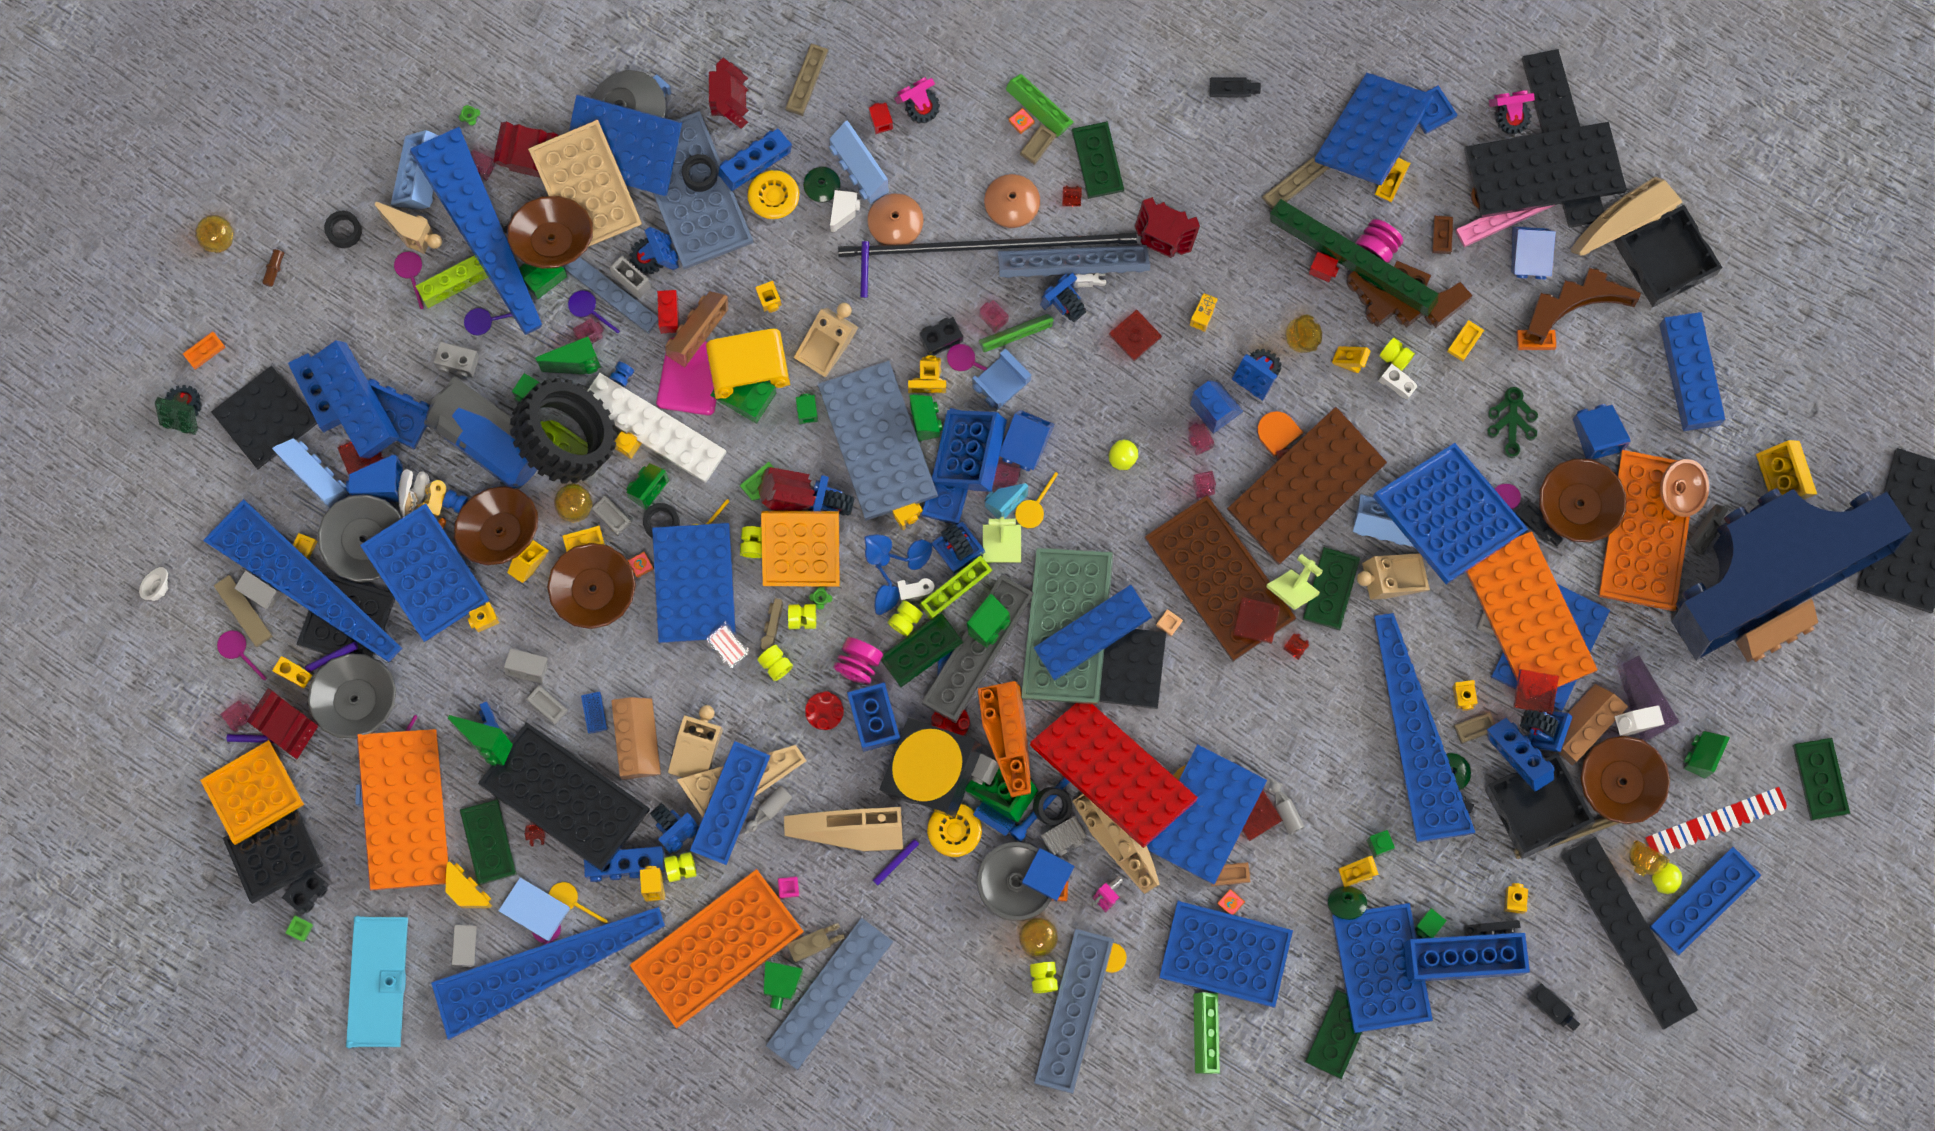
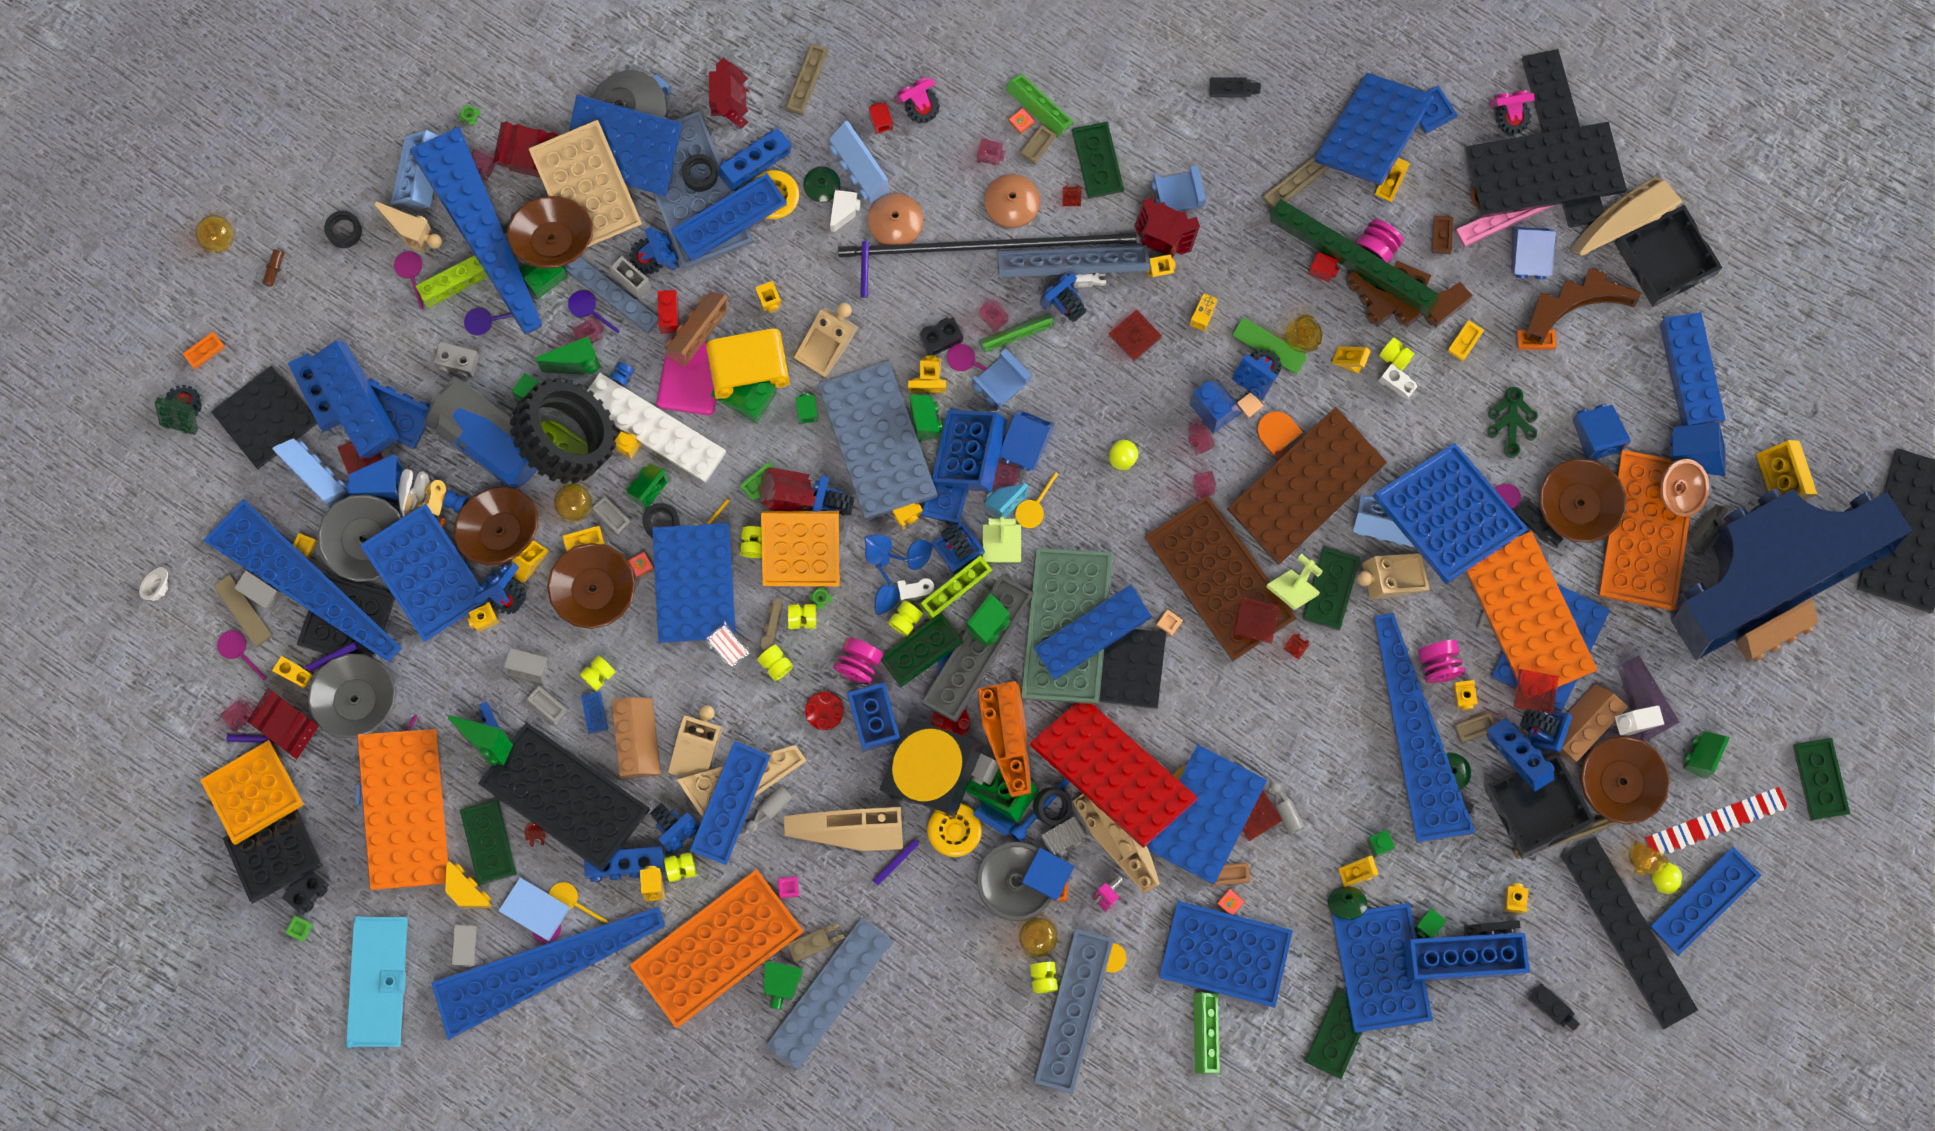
(502, 590): none -> blue plate
(597, 673): none -> neon yellow wheel
(729, 217): none -> blue plate
(987, 147): none -> clear pink brick
(1167, 263): none -> yellow brick
(1180, 190): none -> medium blue panel
(1250, 405): none -> light nougat tile
(1258, 338): none -> bright green slope
(1441, 661): none -> dark pink wheel
(1702, 444): none -> blue slope

